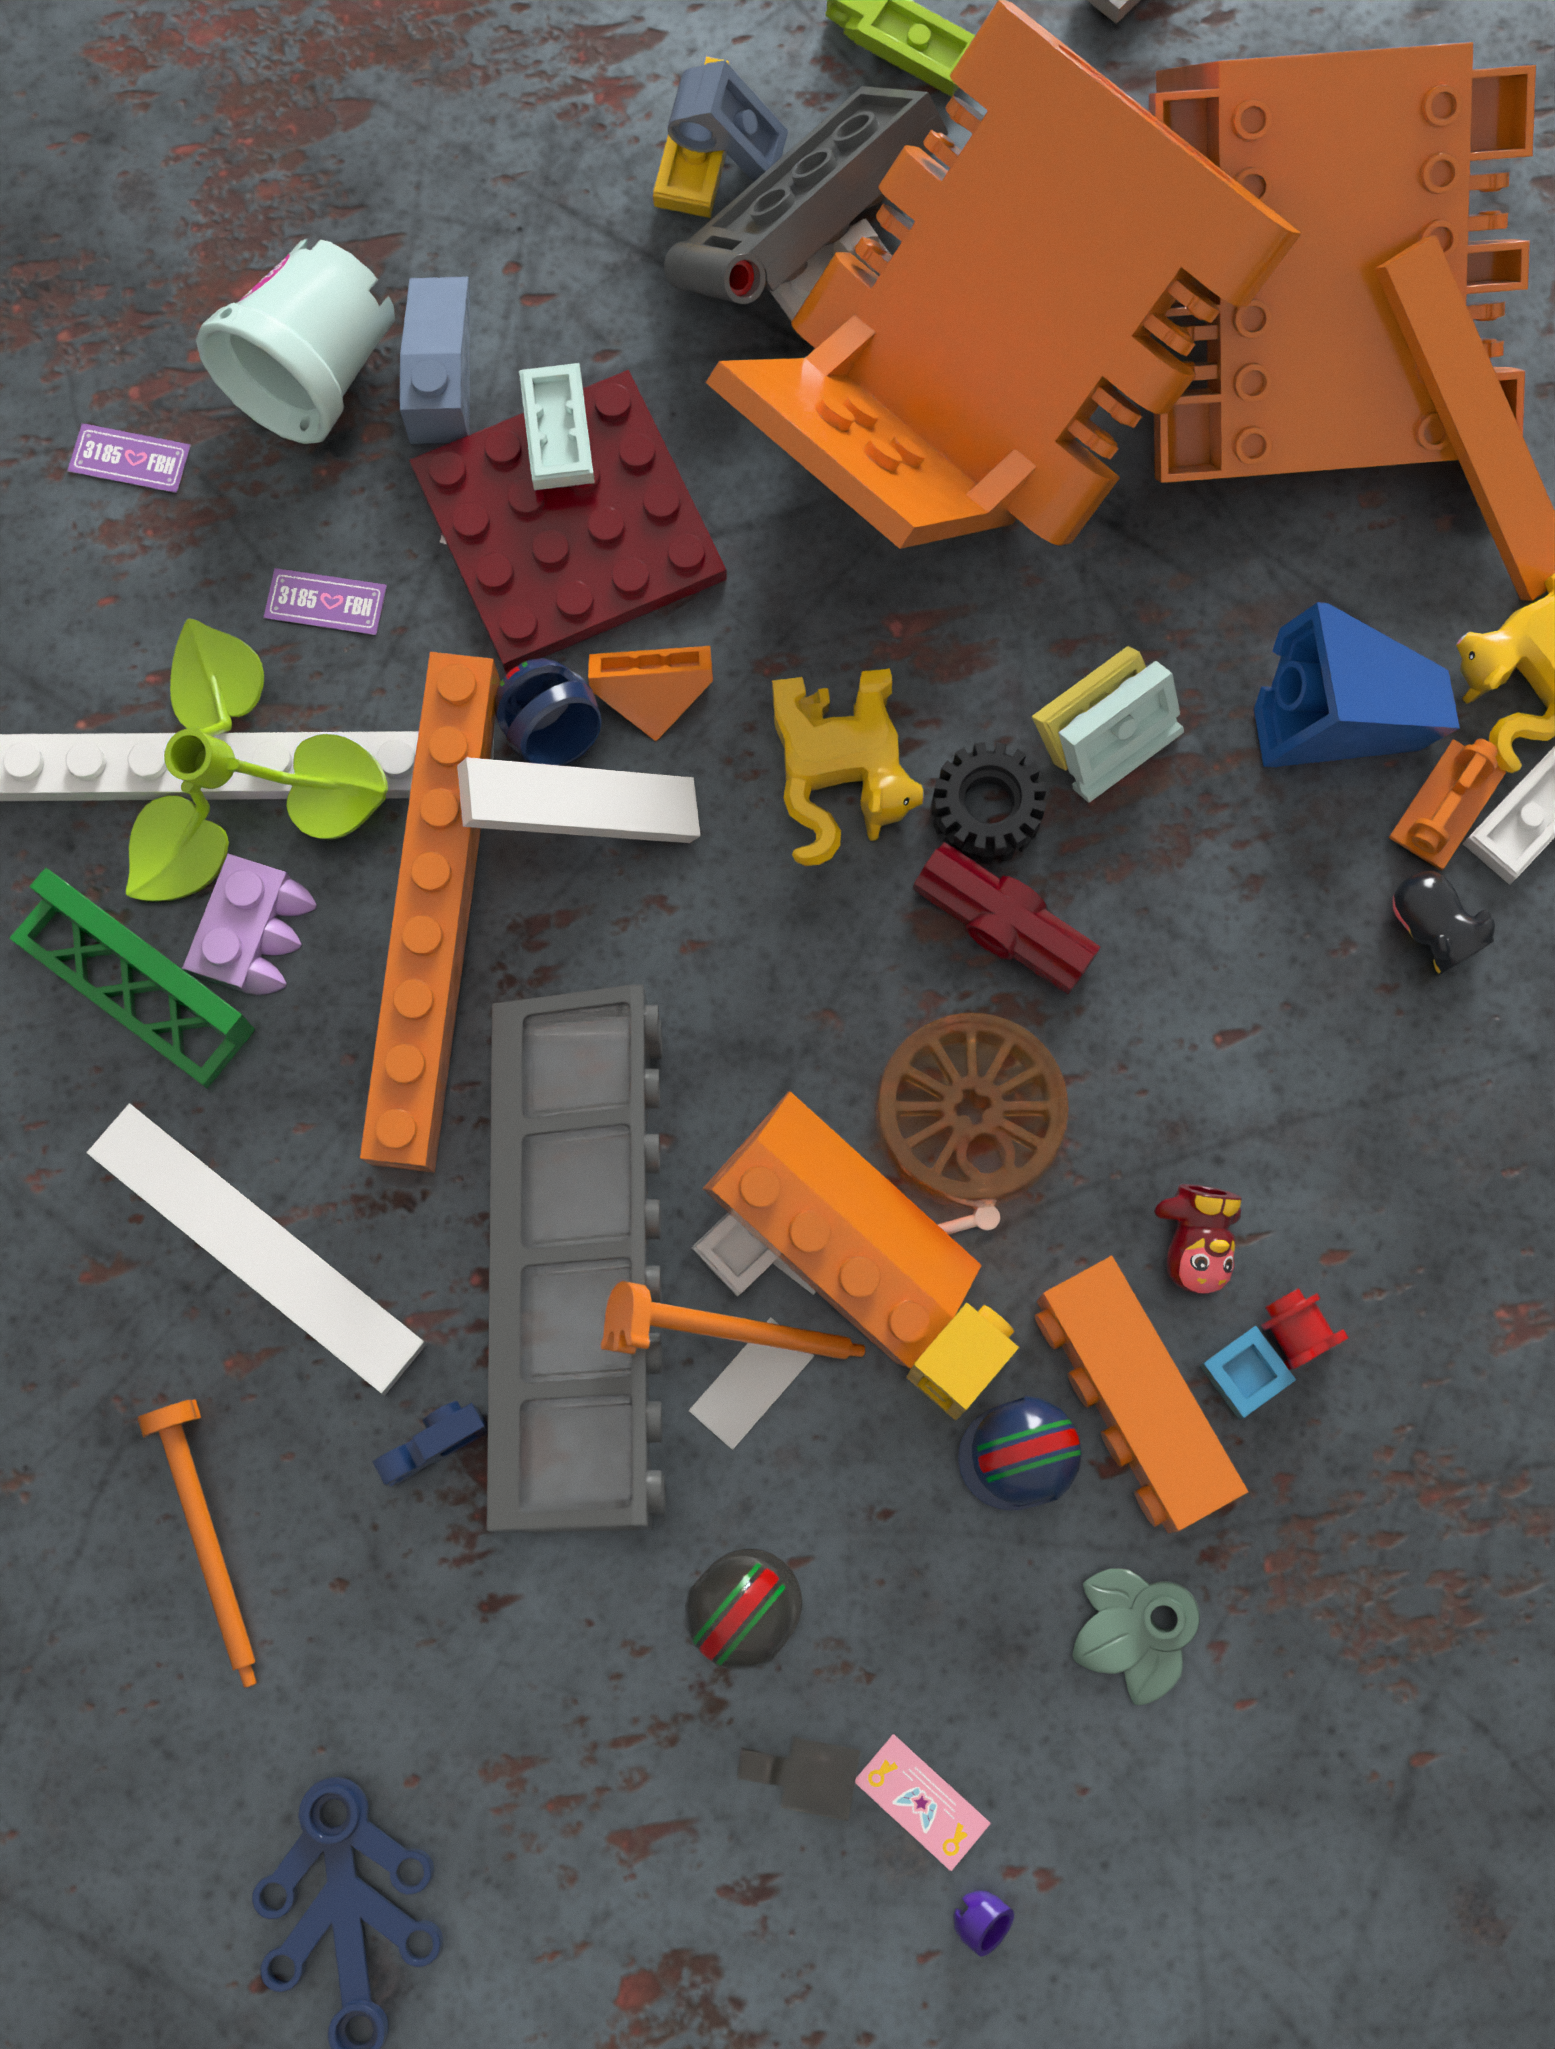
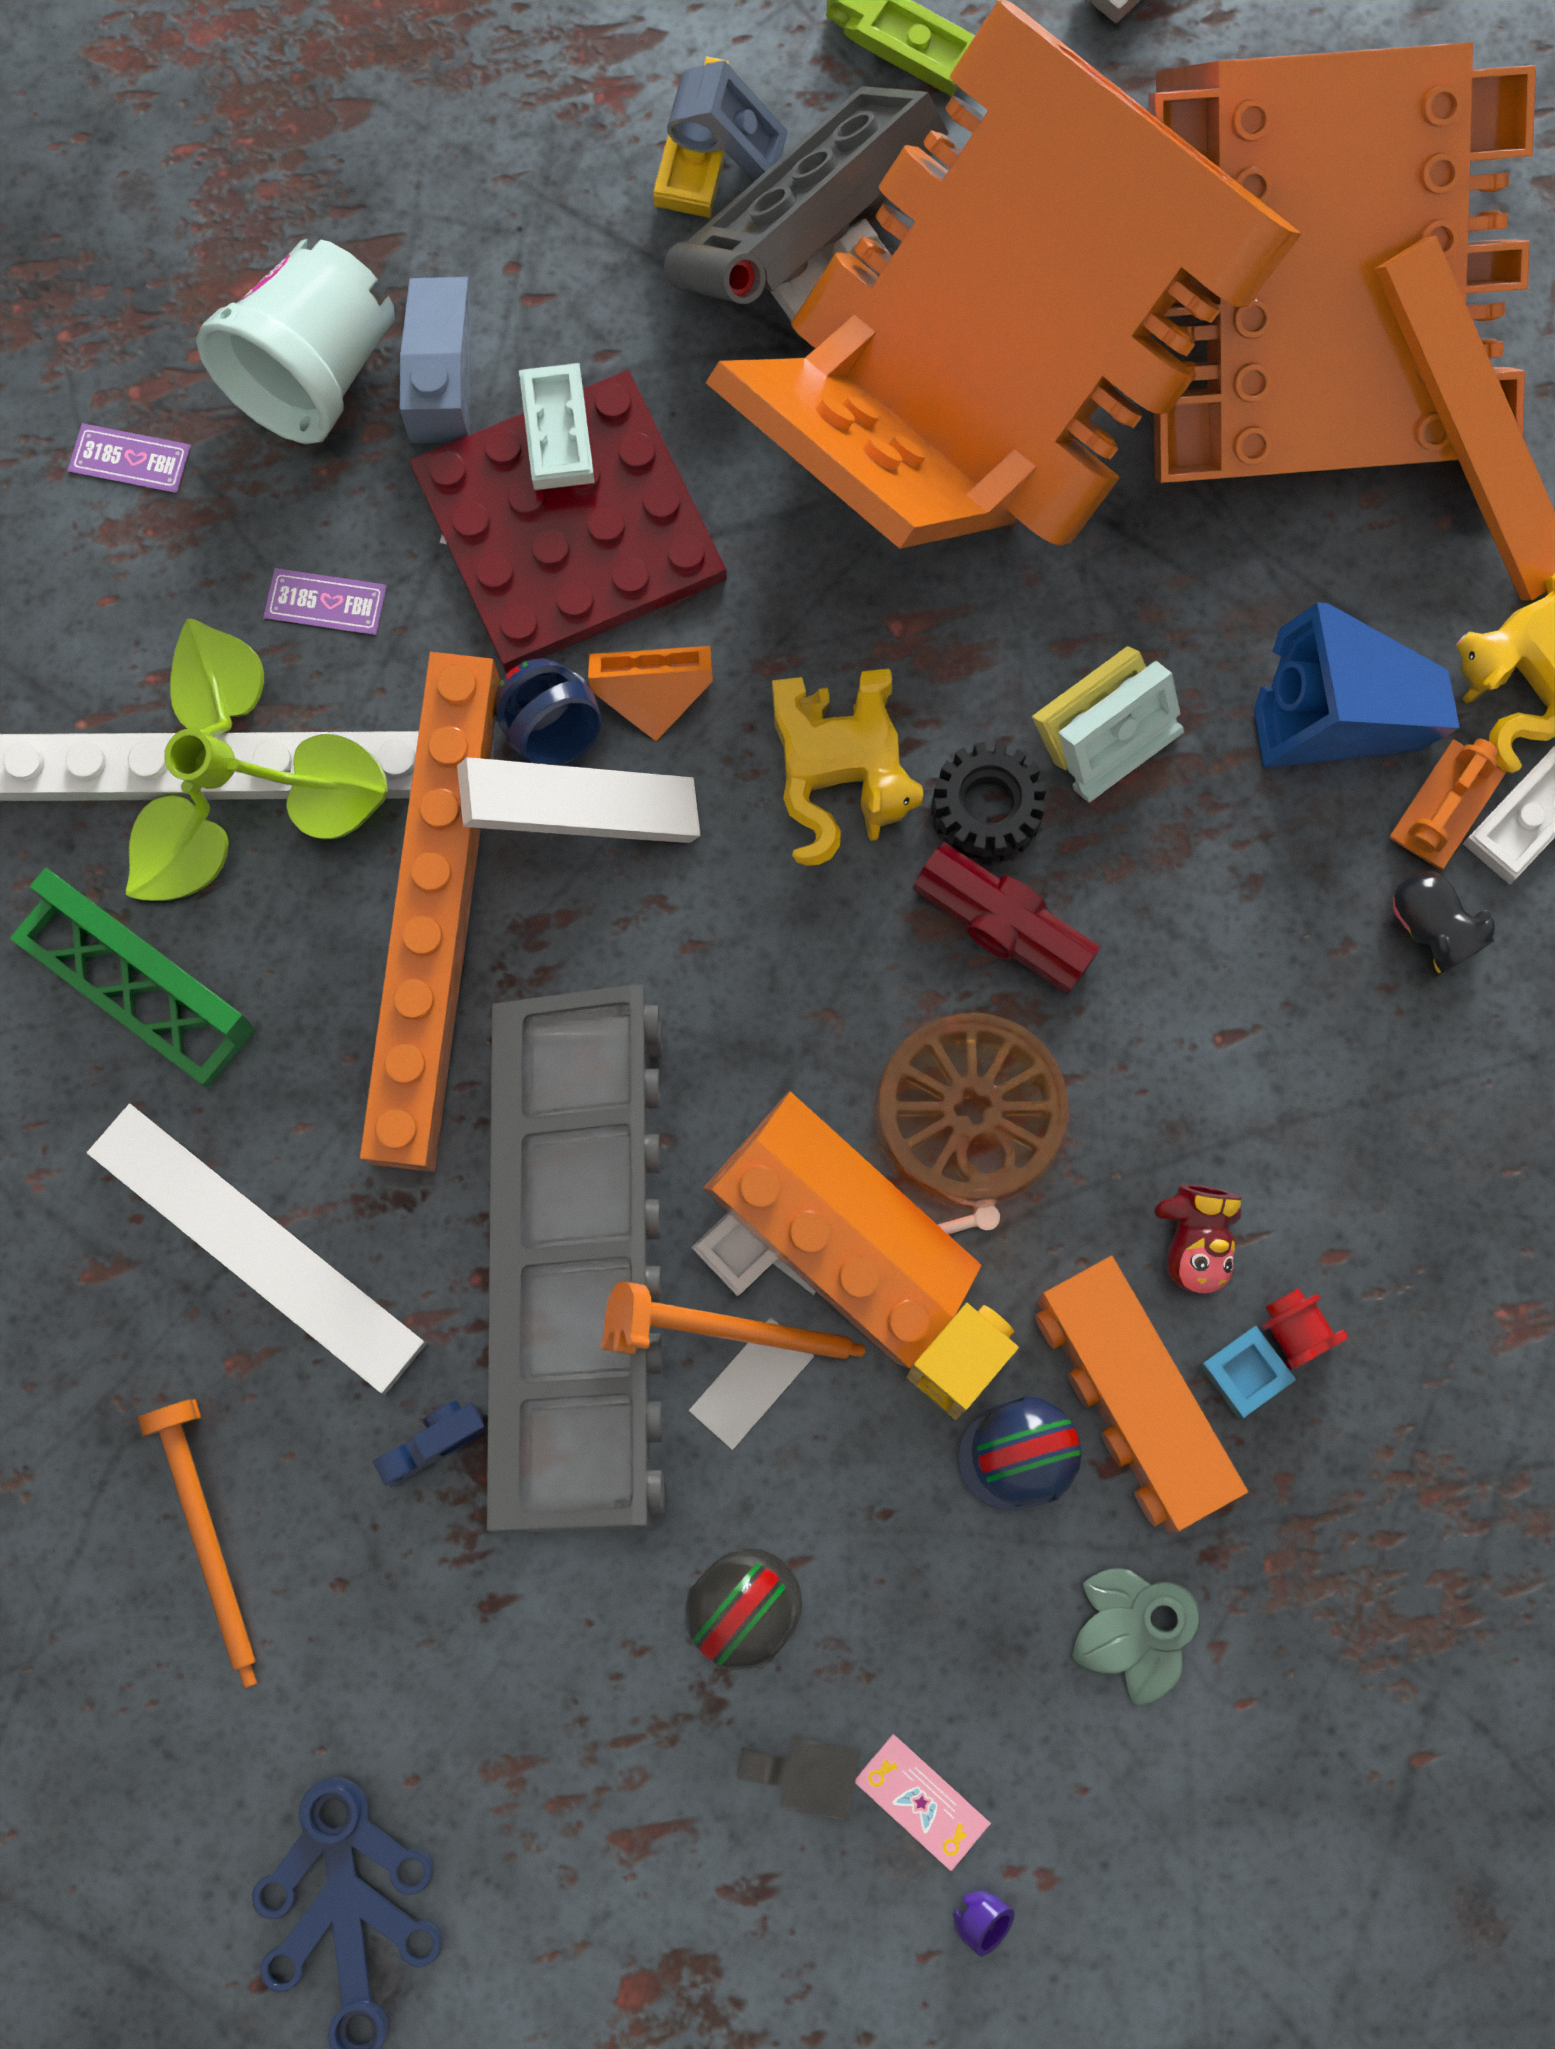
(244, 925): lavender plate -> none

